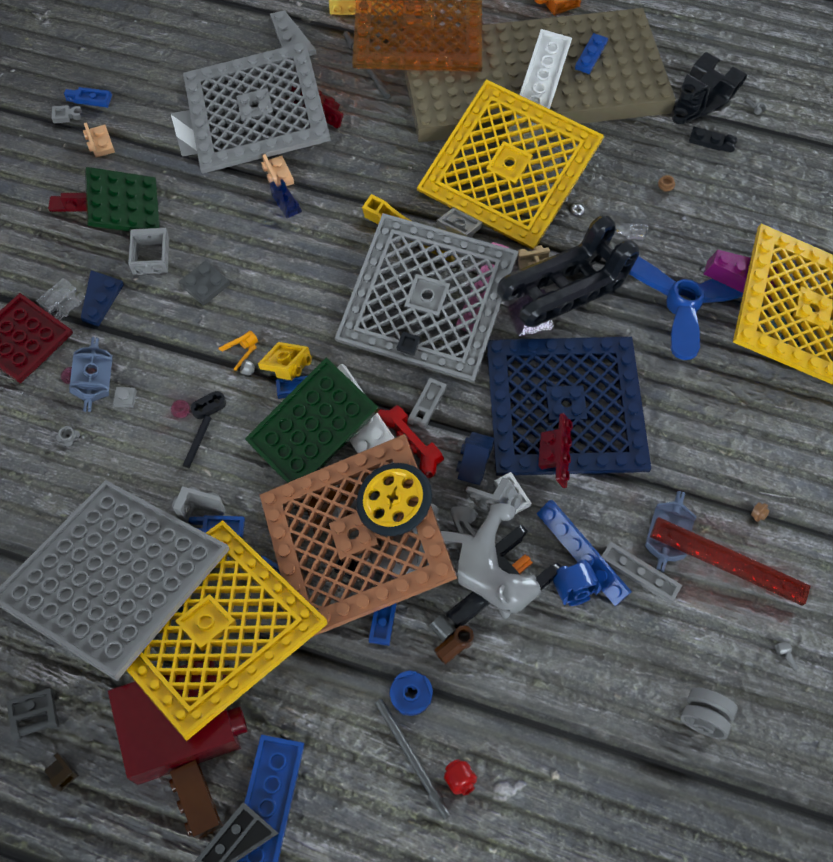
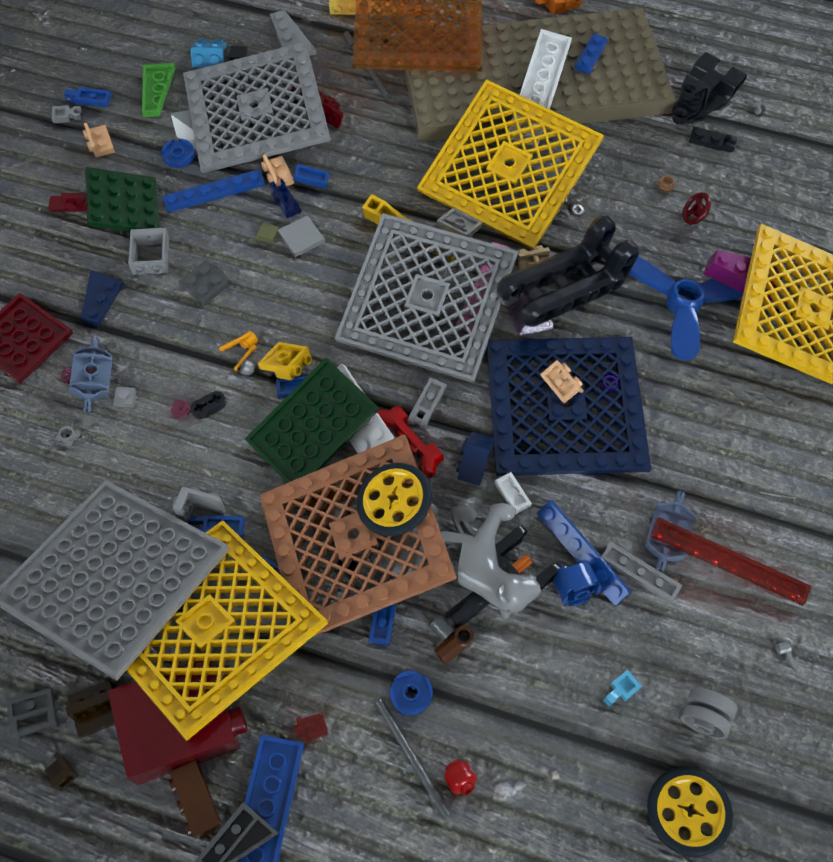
(57, 295): clear plate -> none
(91, 709): none -> dark brown bracket
(155, 87): none -> bright green wing
(178, 153): none -> blue tile
(197, 441): black bar -> none
(207, 53): none -> dark azure bracket
(213, 190): none -> blue plate
(237, 52): none -> black tile
(267, 233): none -> olive tile
(301, 236): none -> light grey tile
(311, 176): none -> blue tile
(311, 727): none -> clear red bracket
(408, 343): black plate -> none
(504, 493): light grey bracket -> none
(555, 450): dark red bracket -> none
(561, 382): none -> light nougat bracket
(610, 378): none -> dark purple plate
(623, 687): none -> medium azure plate
(633, 231): clear plate -> none
(667, 831): none -> wedge
(698, 209): none -> dark red piece
(760, 512): medium nougat plate -> none

